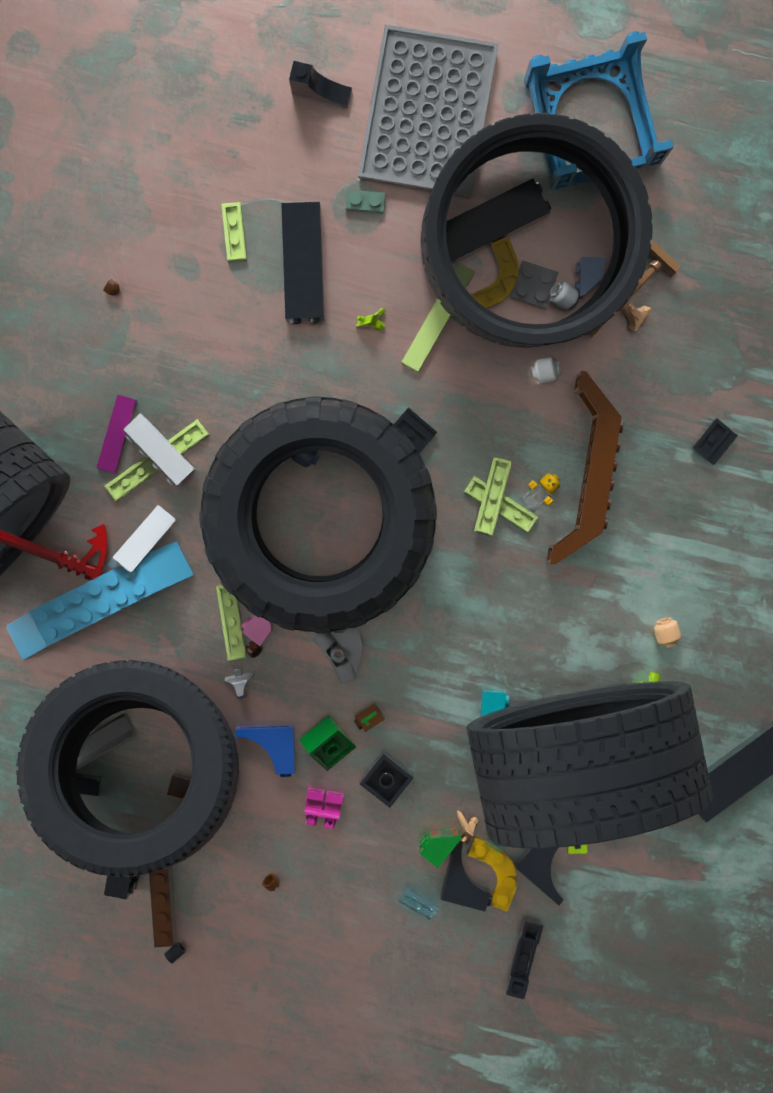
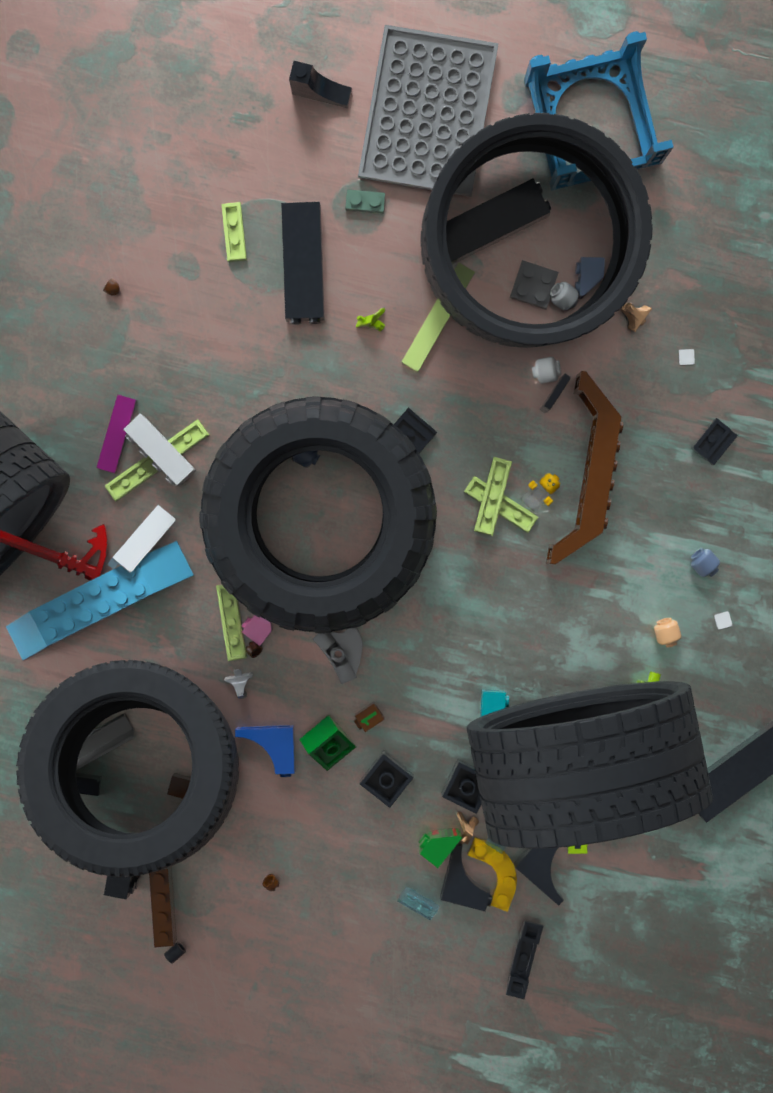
(315, 808): dark pink hips -> none
(463, 787): none -> black brick
(507, 275): yellow plate -> none
(555, 393): none -> black tile
(660, 261): medium nougat piece -> none
(686, 357): none -> white sticker
(705, 562): none -> sand blue head
(723, 620): none -> white sticker

